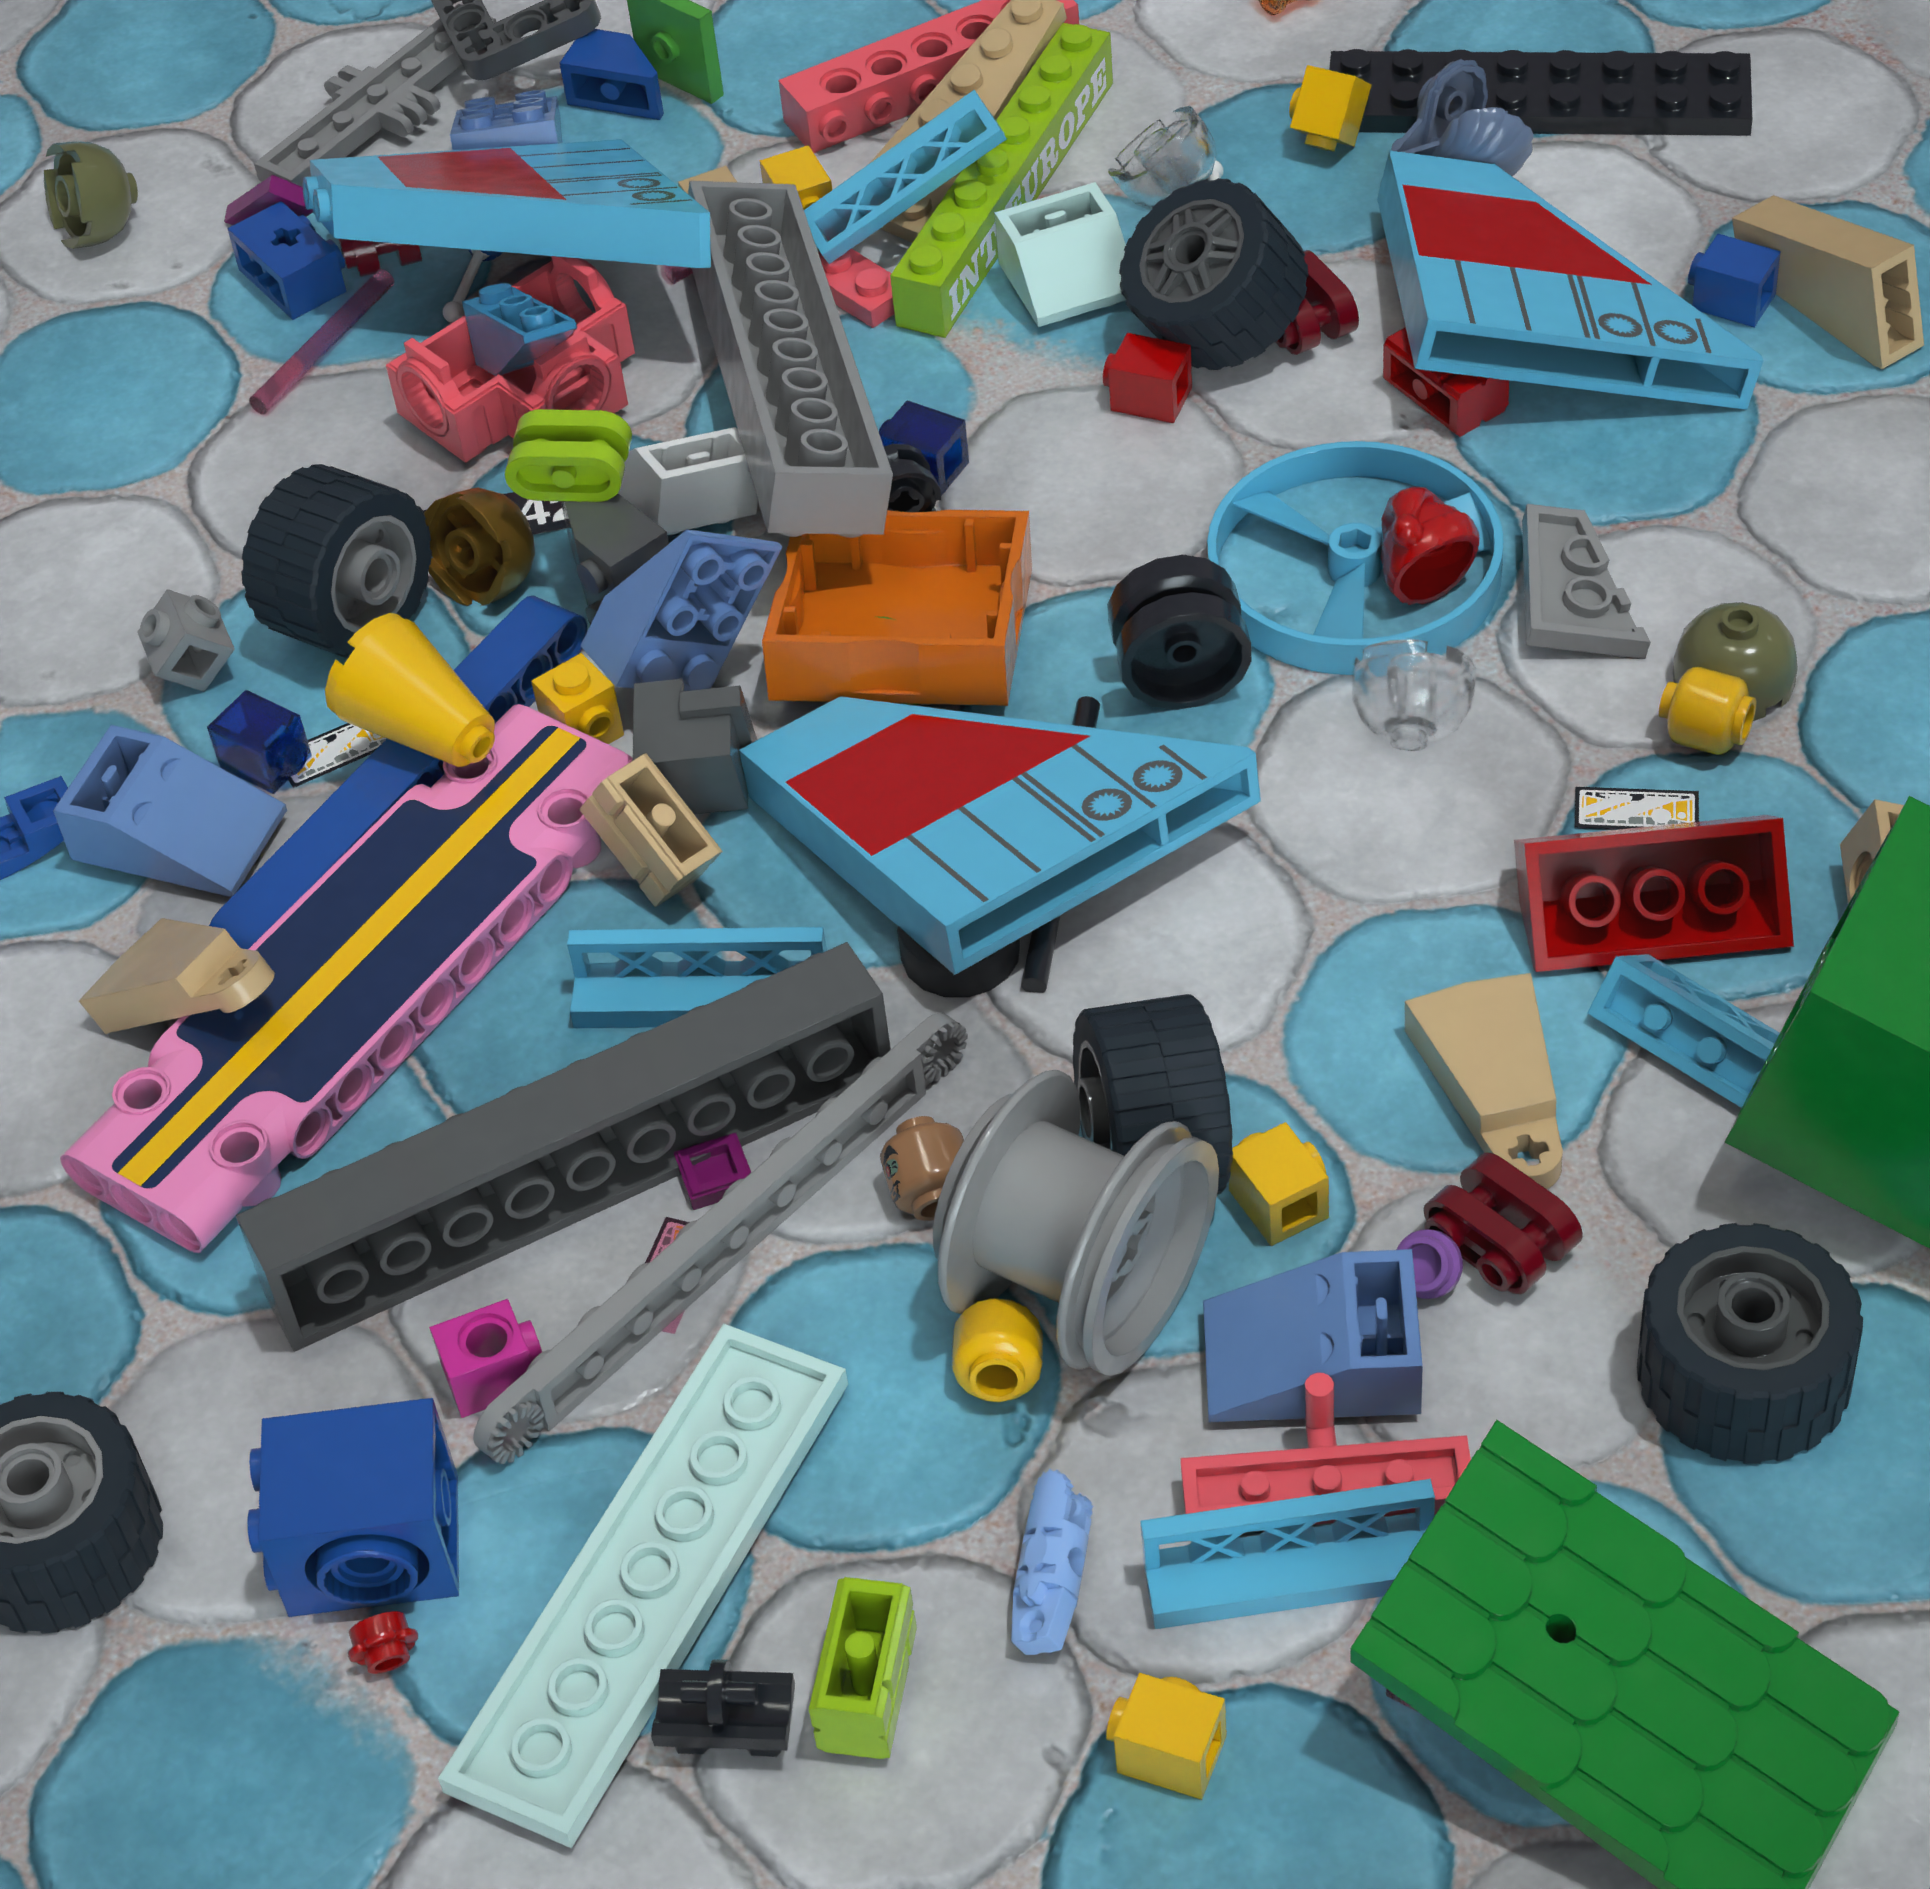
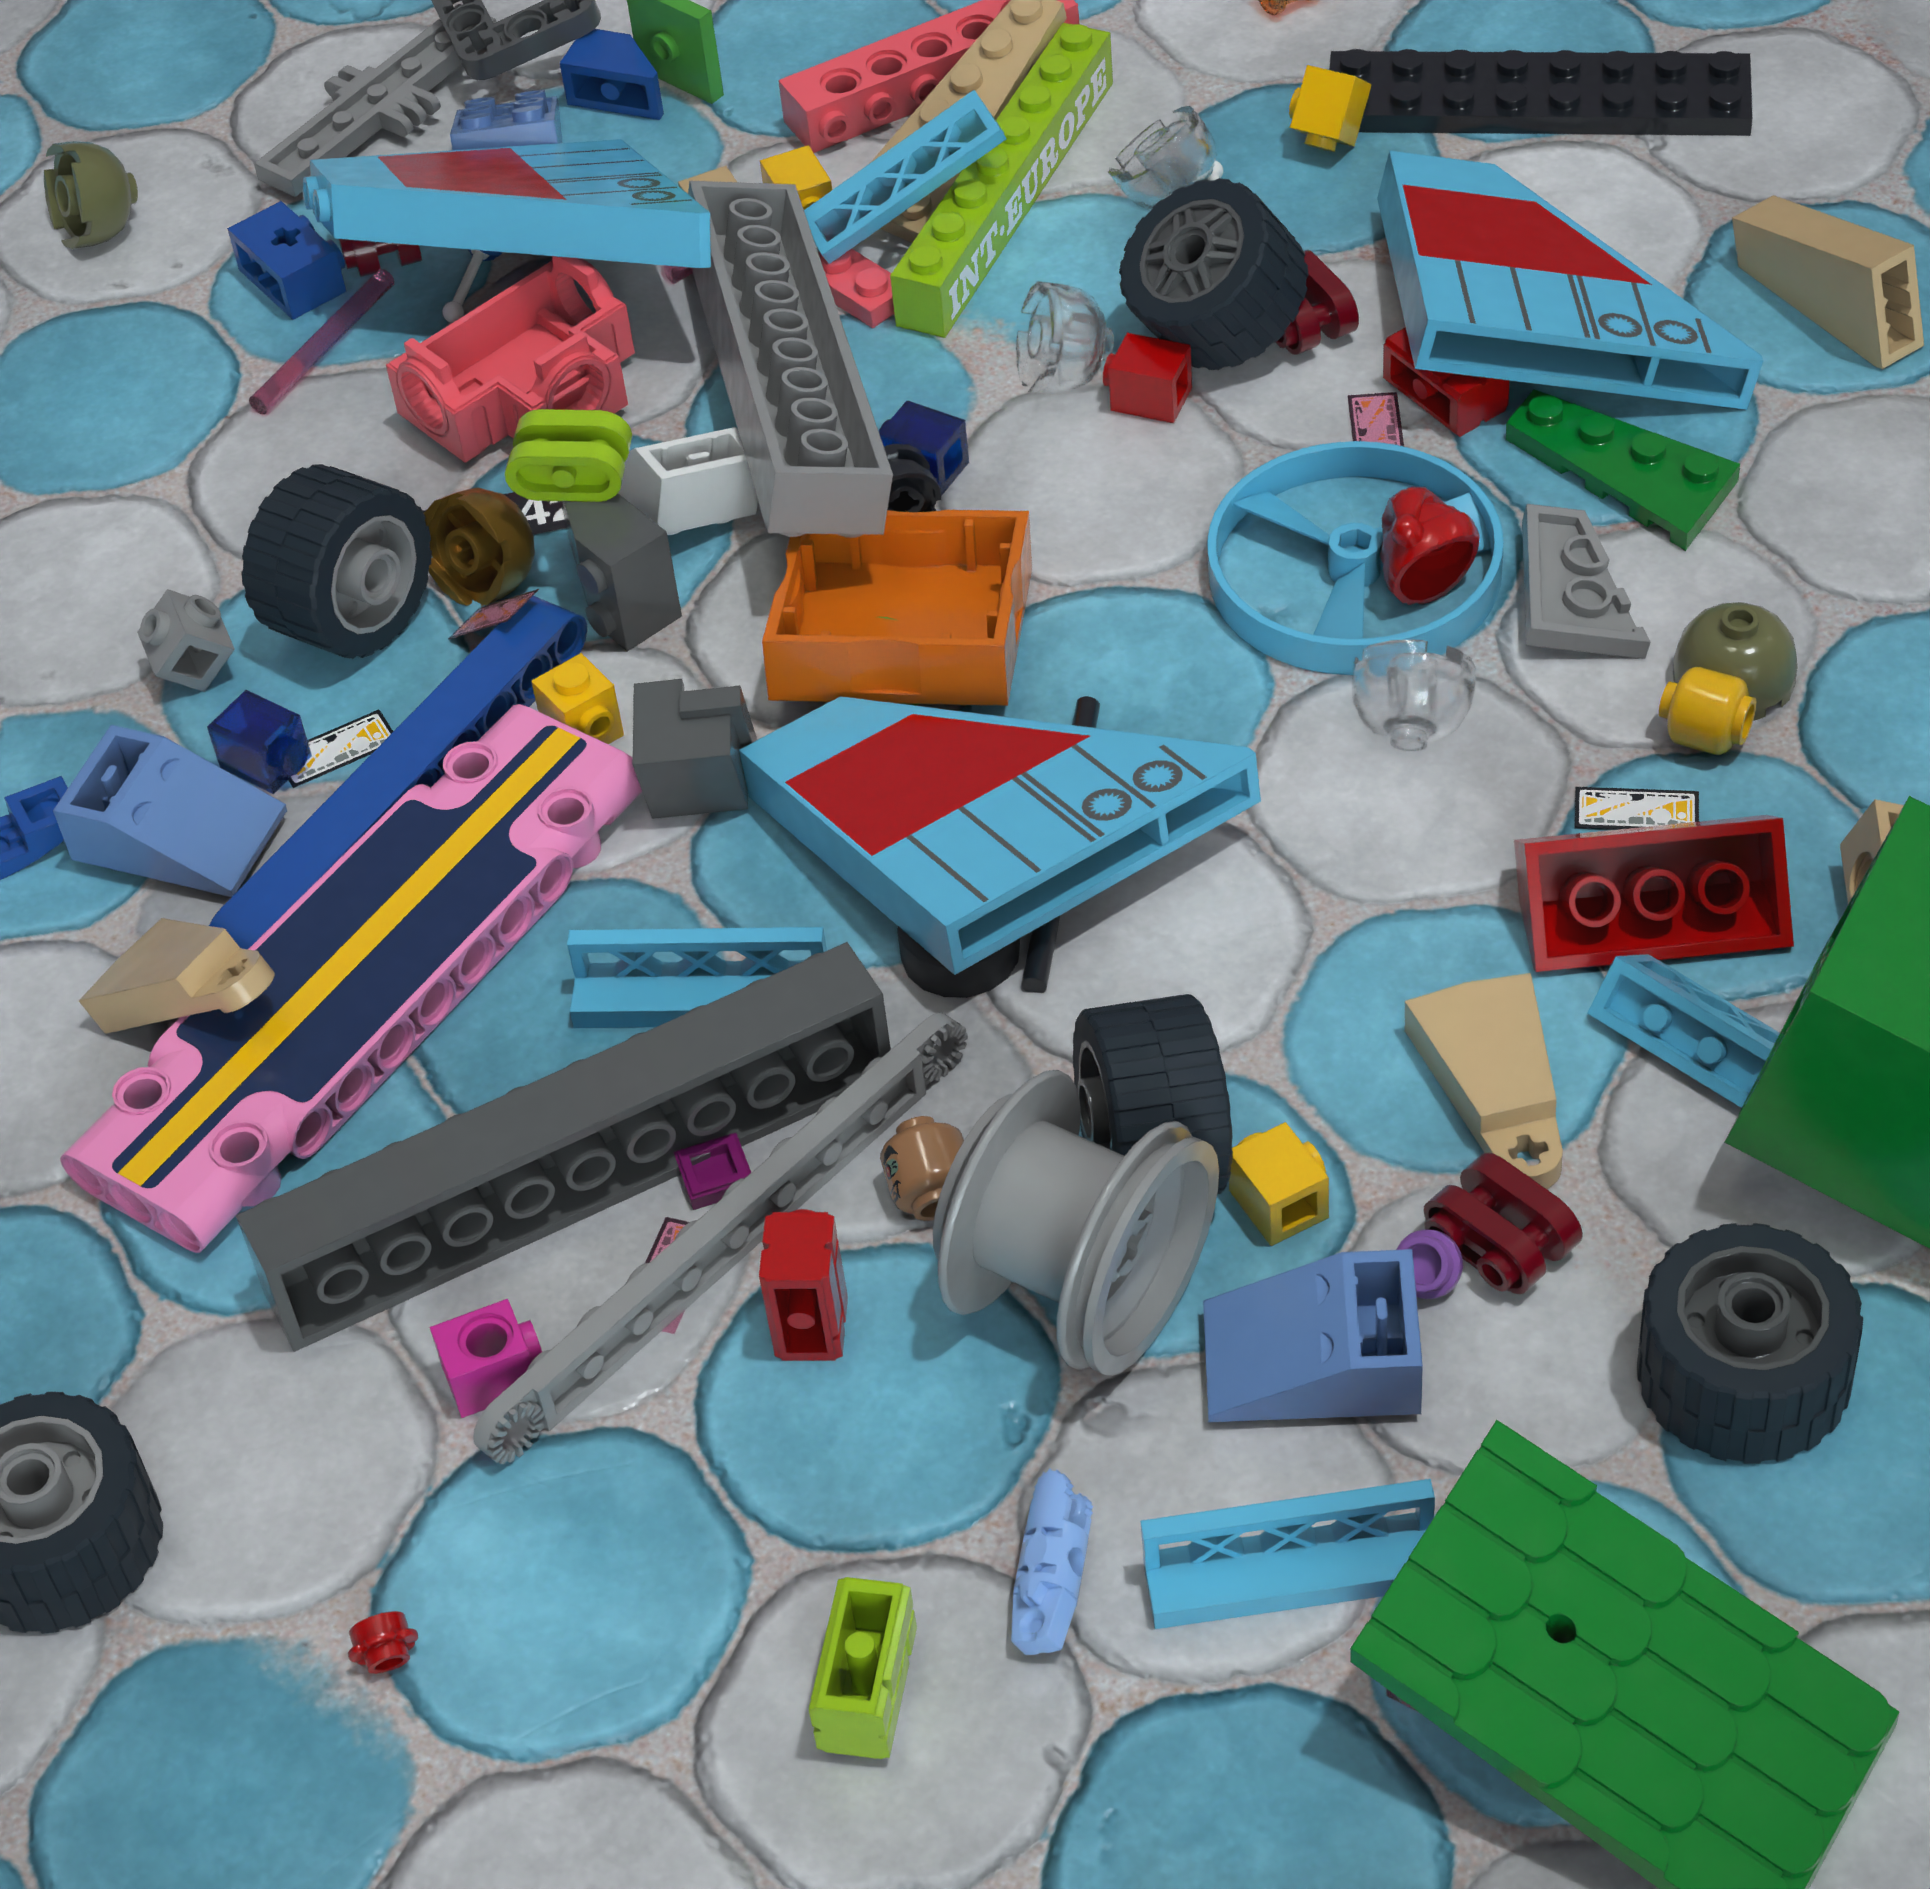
(265, 195): magenta tile -> none
(356, 1507): blue brick -> none
(408, 694): yellow cone -> none
(493, 614): none -> clear pink sticker
(512, 328): dark azure slope -> none
(643, 1586): light aqua plate -> none
(650, 829): tan brick -> none
(680, 610): medium blue slope -> none
(724, 1710): black hips -> none
(803, 1285): none -> red brick
(997, 1350): yellow head -> none
(1062, 253): light aqua slope -> none
(1063, 339): none -> clear cylinder
(1168, 1734): yellow brick -> none
(1179, 632): black wheel -> none
(1323, 1466): coral plate -> none
(1376, 418): none -> clear pink sticker
(1458, 125): sand blue animal -> none
(1644, 470): none -> green wing
(1734, 279): blue brick -> none

